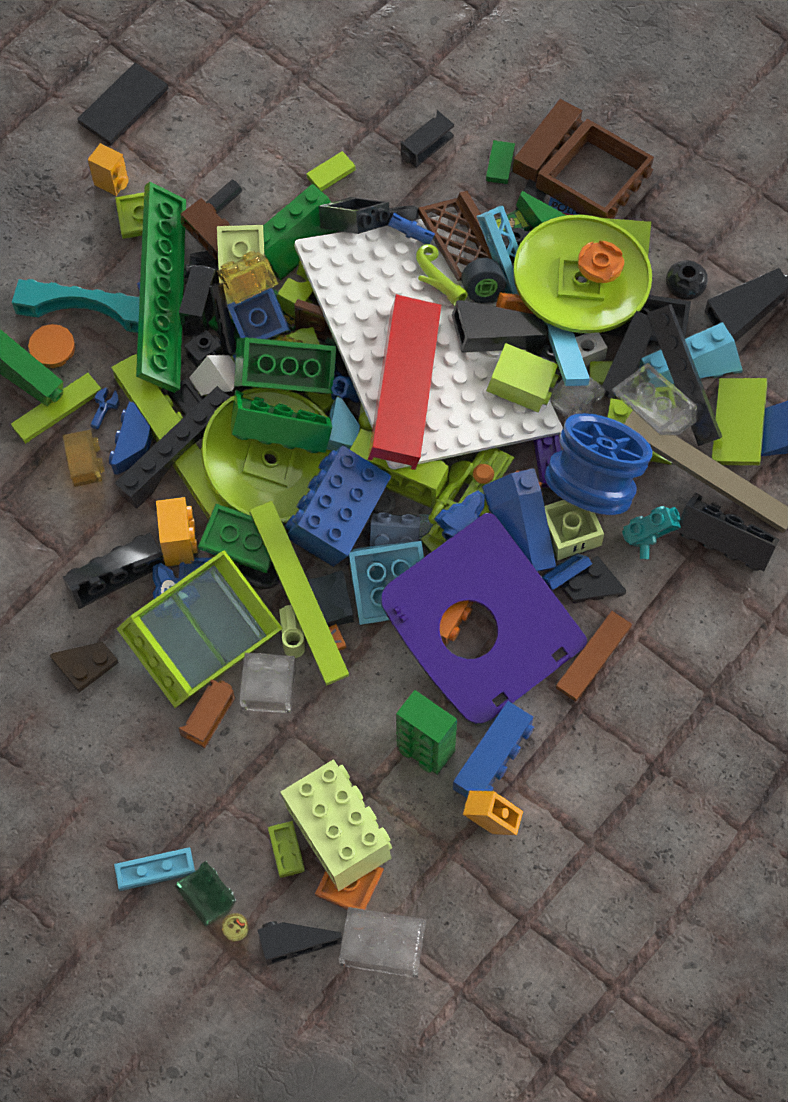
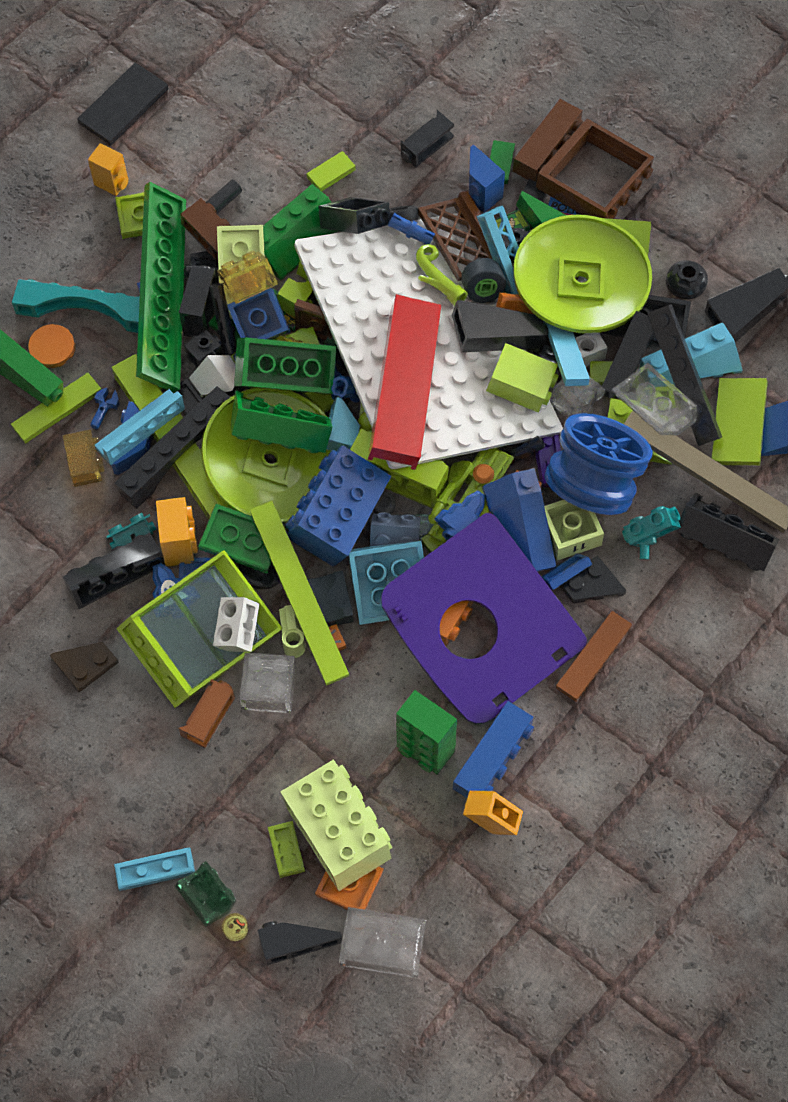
(138, 526): none -> teal hinge
(140, 426): none -> medium azure fence
(236, 624): none -> white brick
(485, 180): none -> blue slope
(526, 449): none -> black axle
(600, 262): orange tile -> none

